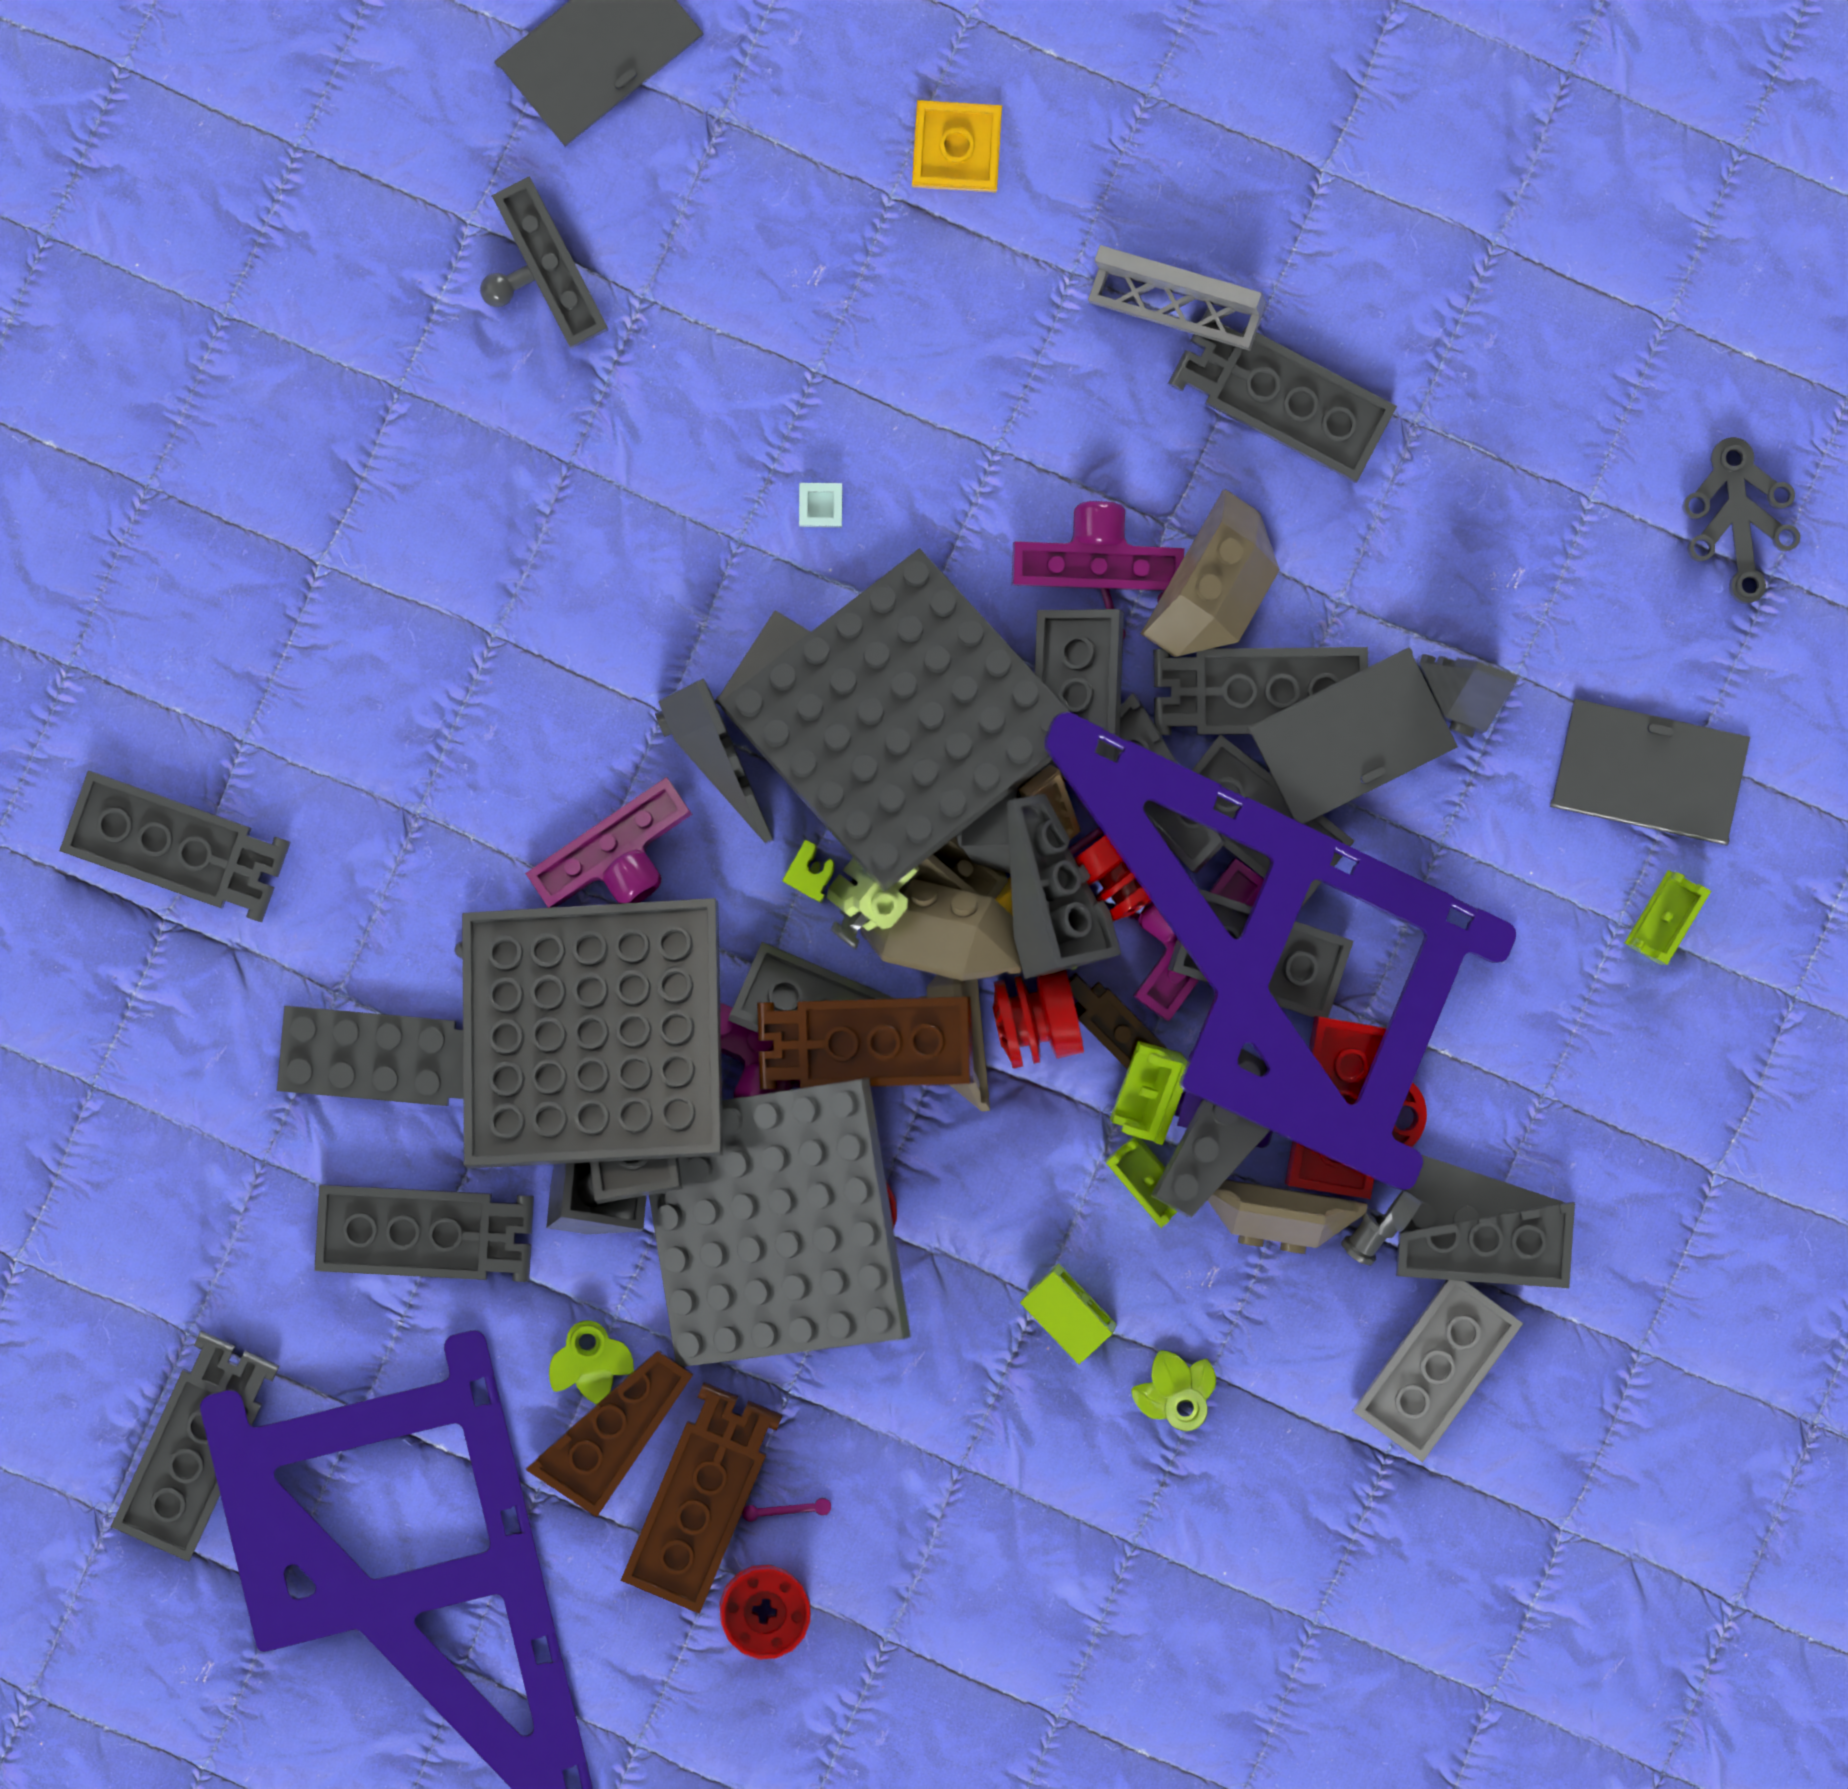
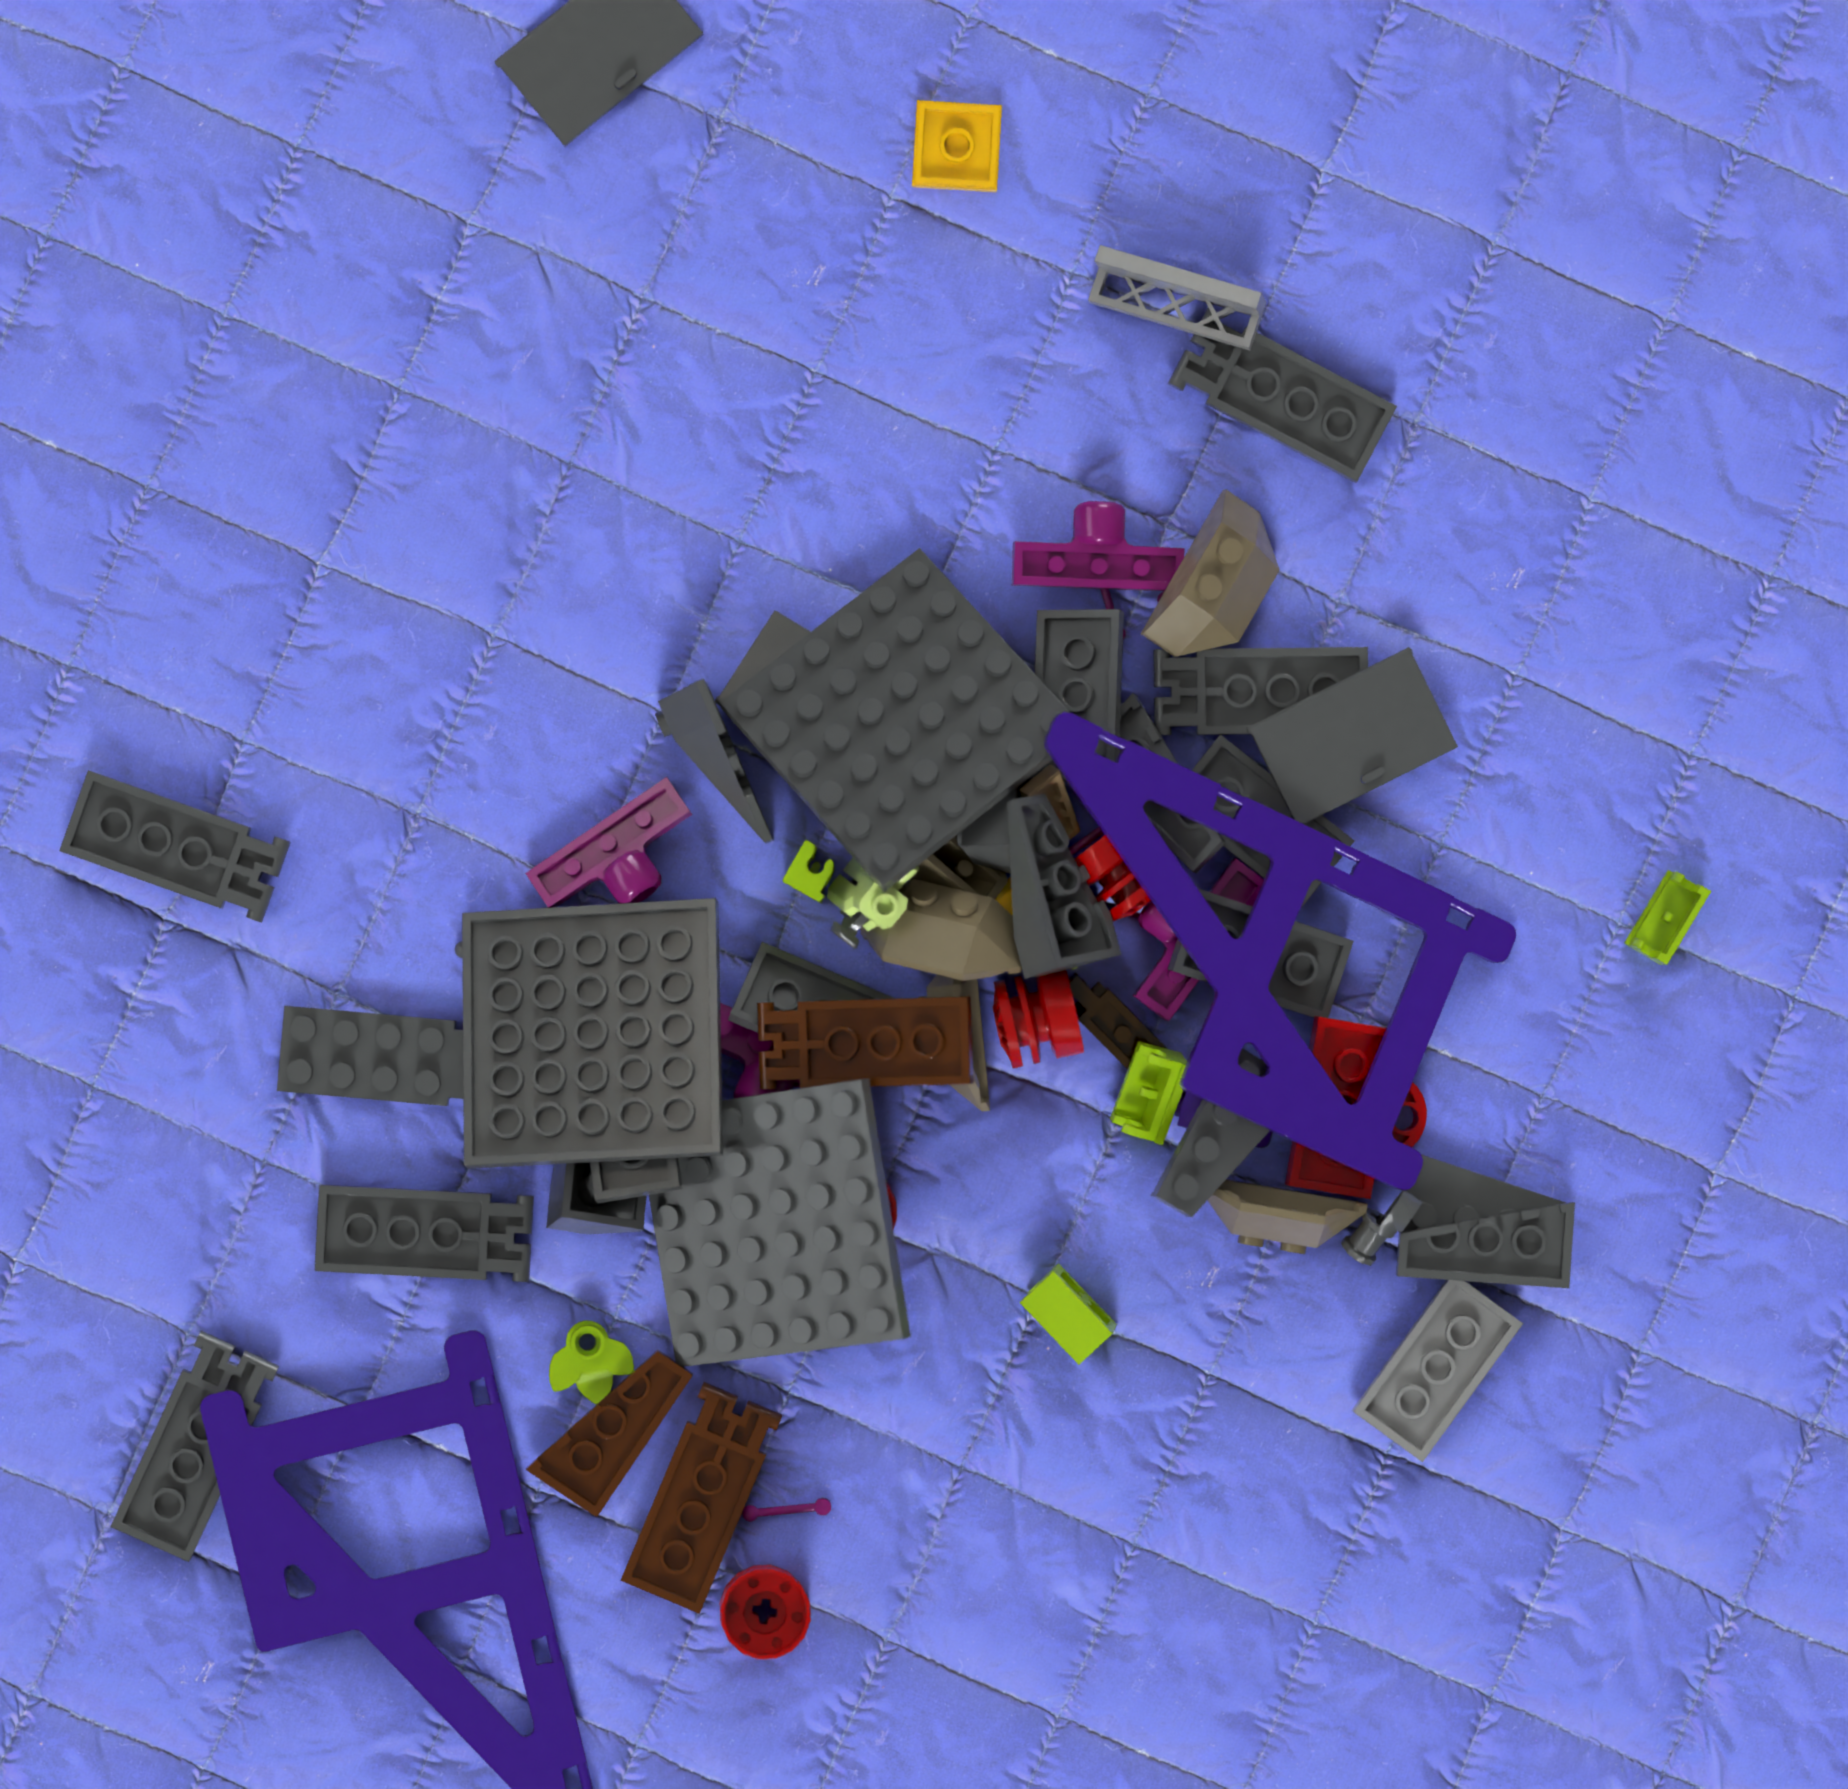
(547, 264): dark grey plate -> none
(820, 504): light aqua plate -> none
(1140, 1173): lime hinge -> none
(1173, 1385): lime plate -> none
(1467, 691): dark grey wedge -> none
(1664, 780): dark grey container -> none
(1739, 512): dark grey plant -> none

